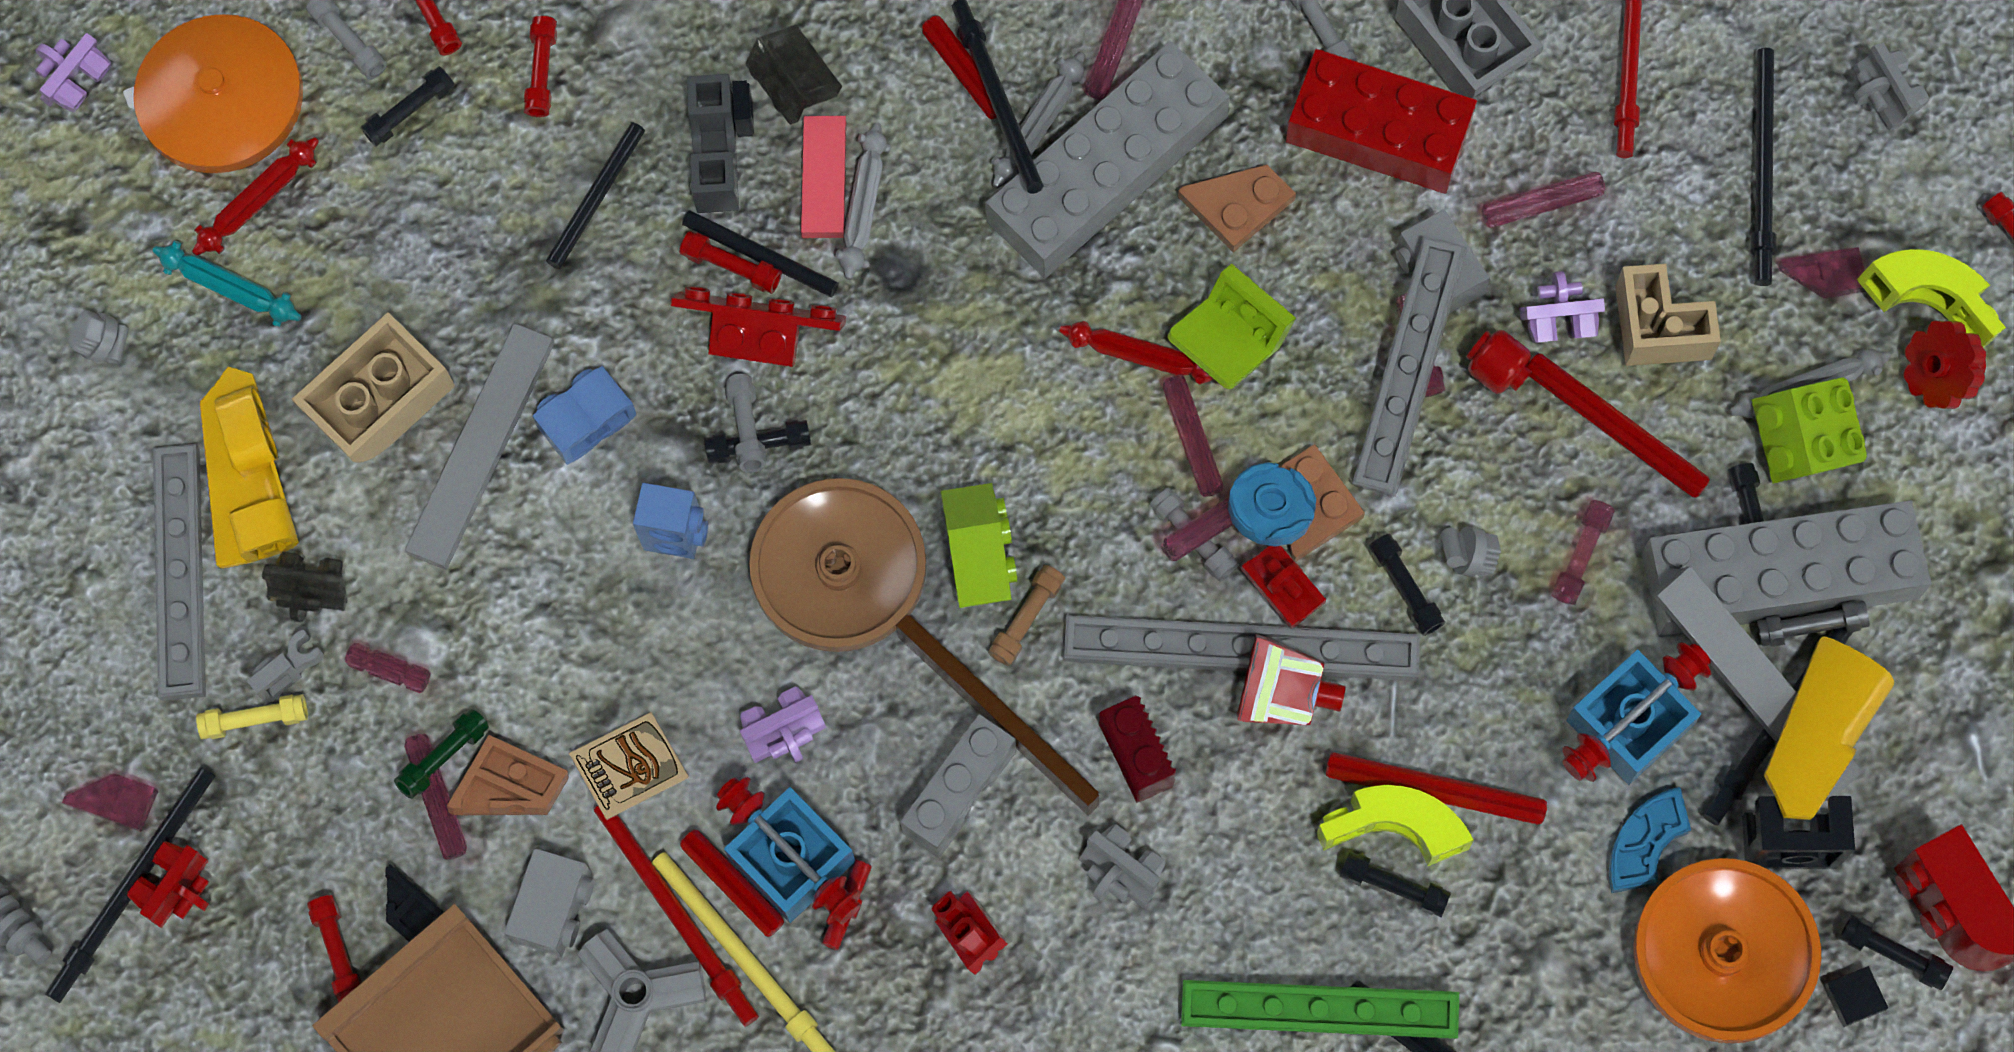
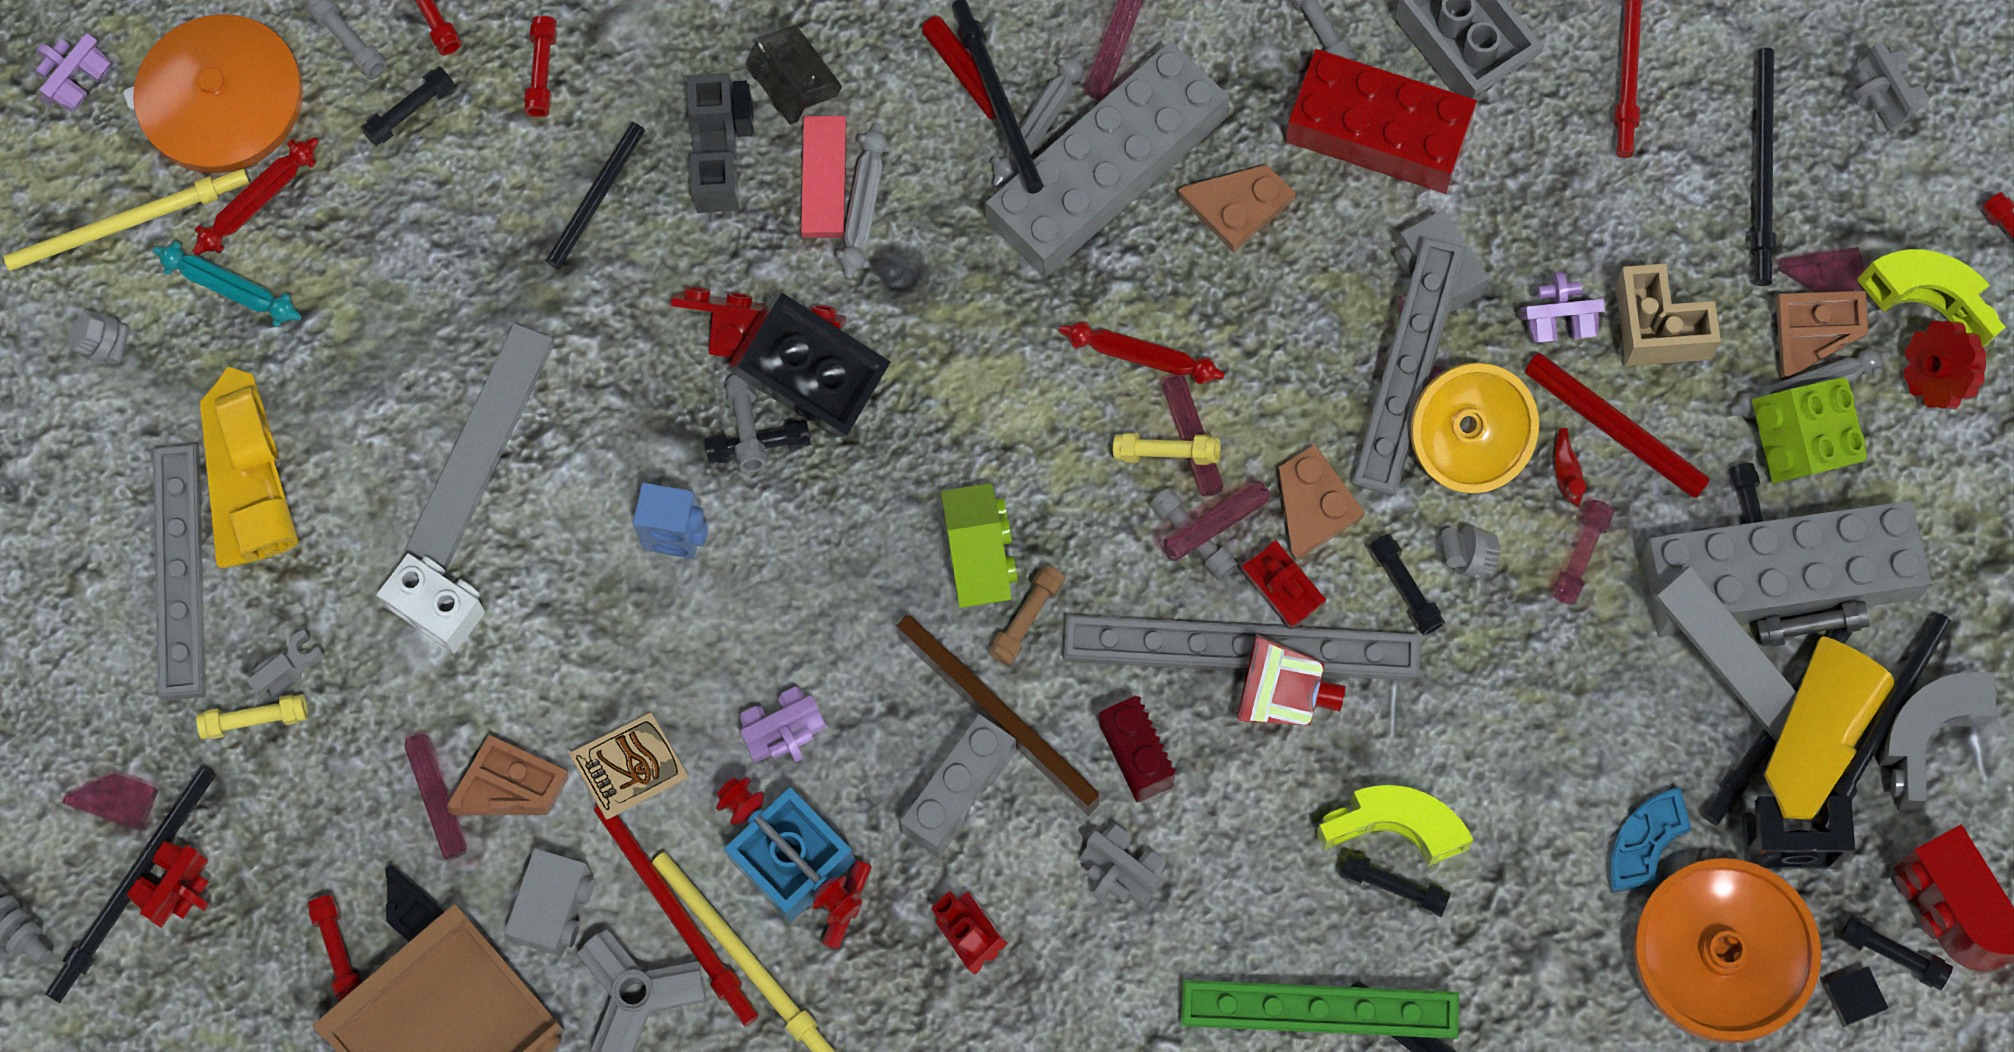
(205, 191): none -> light yellow bar
(305, 589): clear smoke hips -> none
(374, 390): tan brick -> none
(387, 667): clear pink axle -> none
(414, 778): dark green bar -> none
(432, 602): none -> white brick
(583, 414): medium blue brick -> none
(699, 248): red bar -> none
(732, 883): red axle -> none
(760, 253): black bar -> none
(808, 365): none -> black brick
(838, 564): medium nougat dish -> none
(1131, 447): none -> light yellow bar
(1232, 329): lime bracket -> none
(1271, 504): dark azure tile -> none
(1444, 789): red axle -> none
(1499, 361): red head -> none
(1500, 432): none -> yellow dish
(1543, 199): clear pink axle -> none
(1568, 469): none -> red bar
(1635, 714): dark azure brick -> none
(1817, 326): none -> nougat wing
(1885, 716): none -> black bar
(1946, 702): none -> light grey arch

